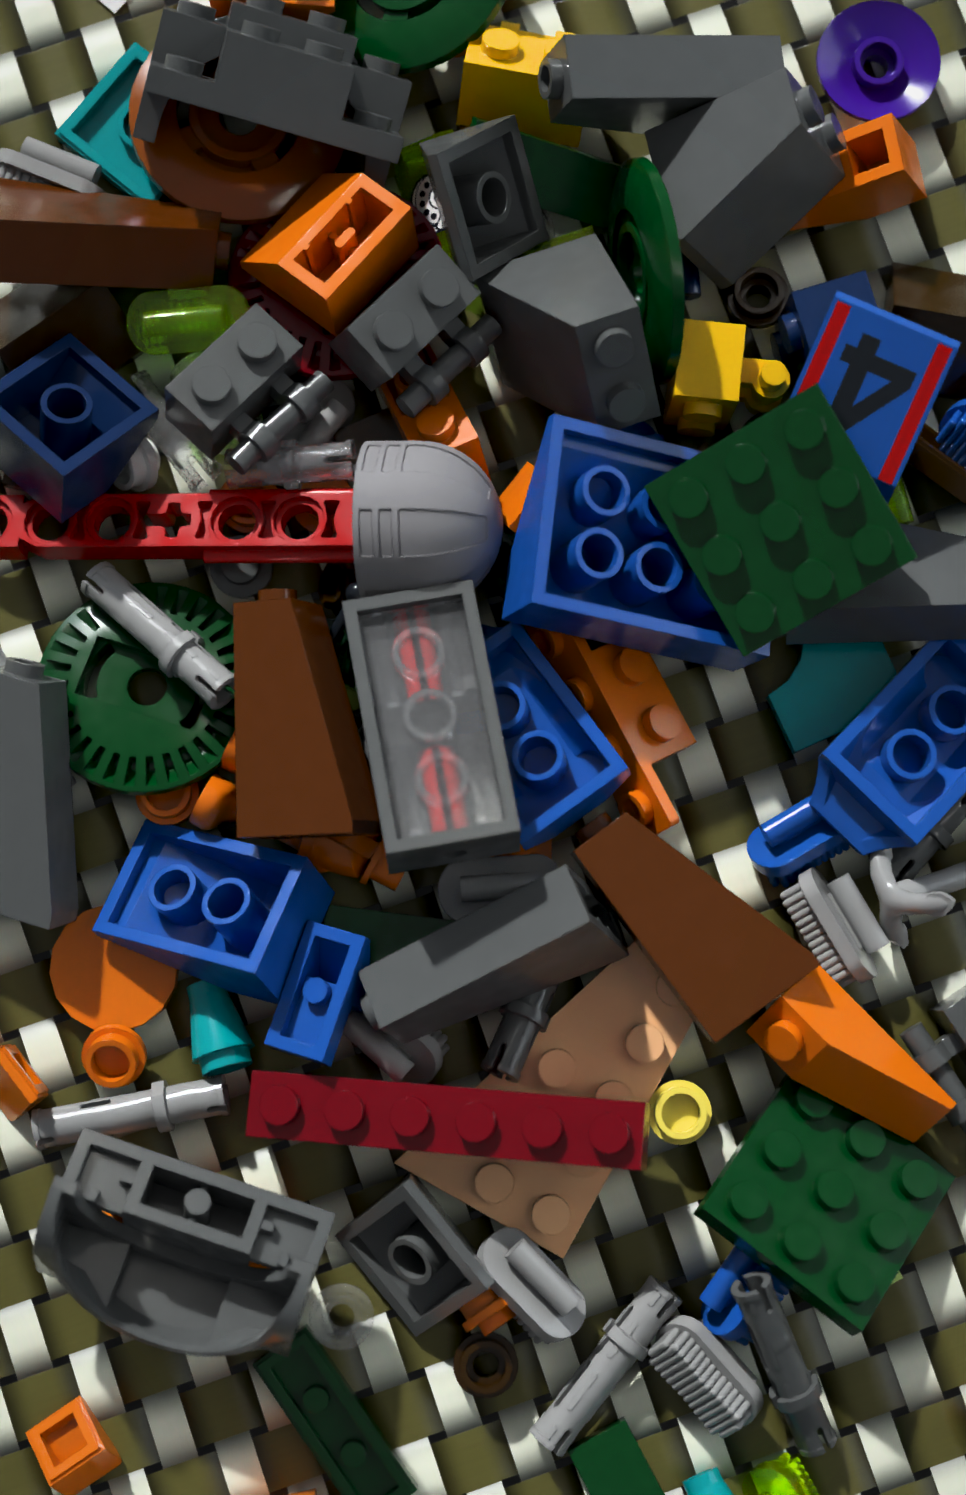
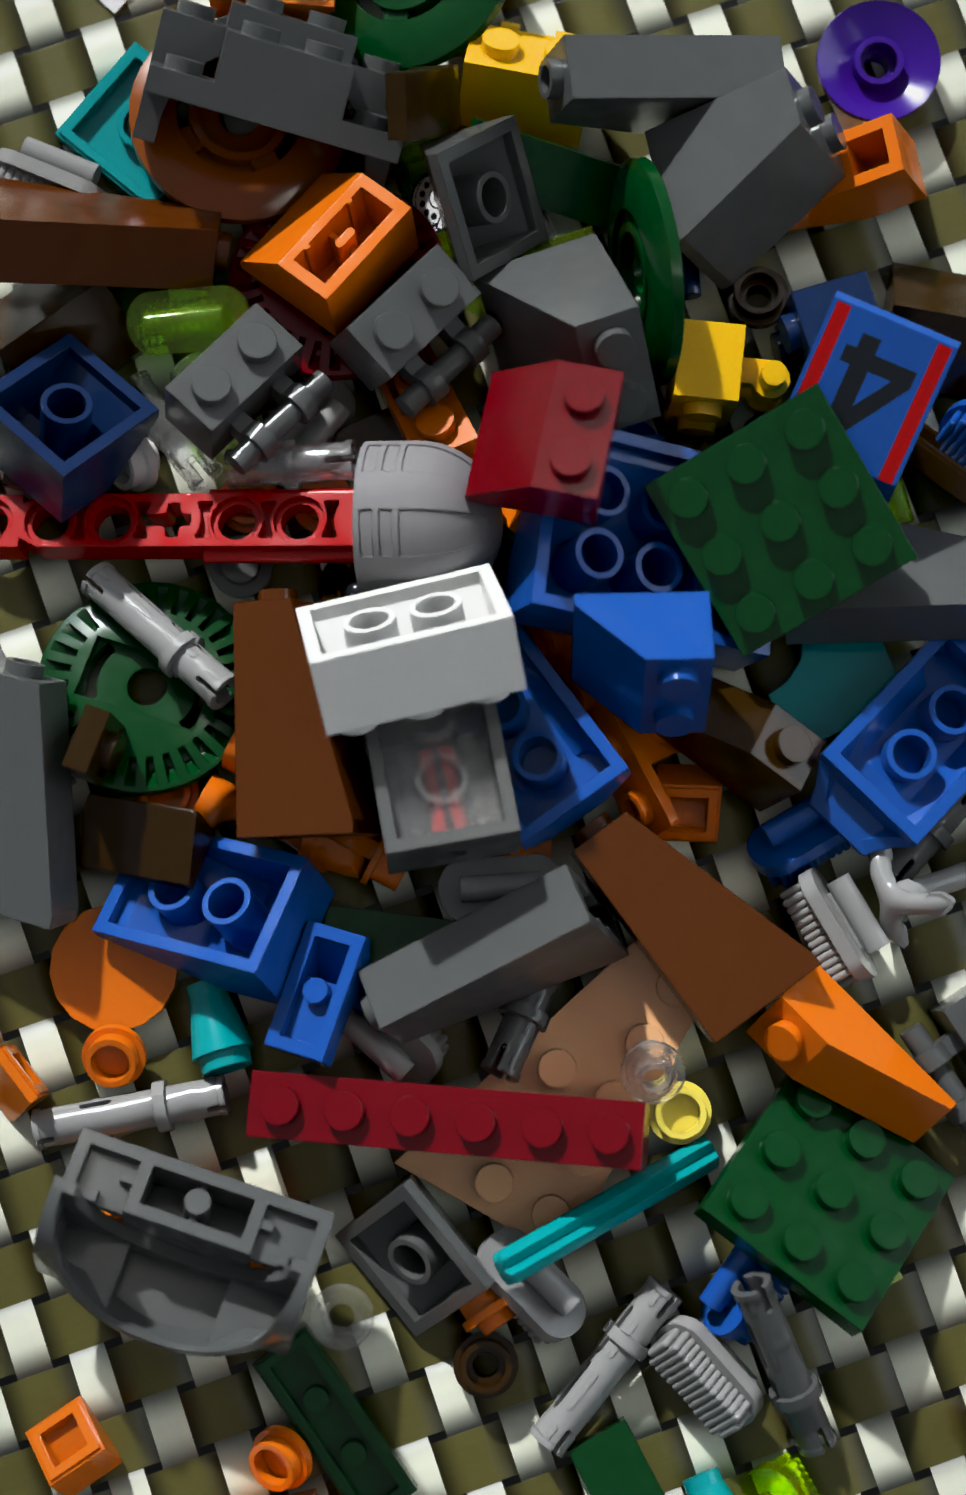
(95, 745): none -> dark brown plate
(144, 840): none -> dark brown slope
(280, 1459): none -> orange plate
(411, 650): none -> white slope
(423, 102): none -> dark brown slope
(547, 439): none -> dark red slope
(605, 1211): none -> teal axle
(646, 657): none -> blue slope
(649, 1056): none -> clear plate
(695, 799): none -> orange slope
(751, 746): none -> dark brown slope

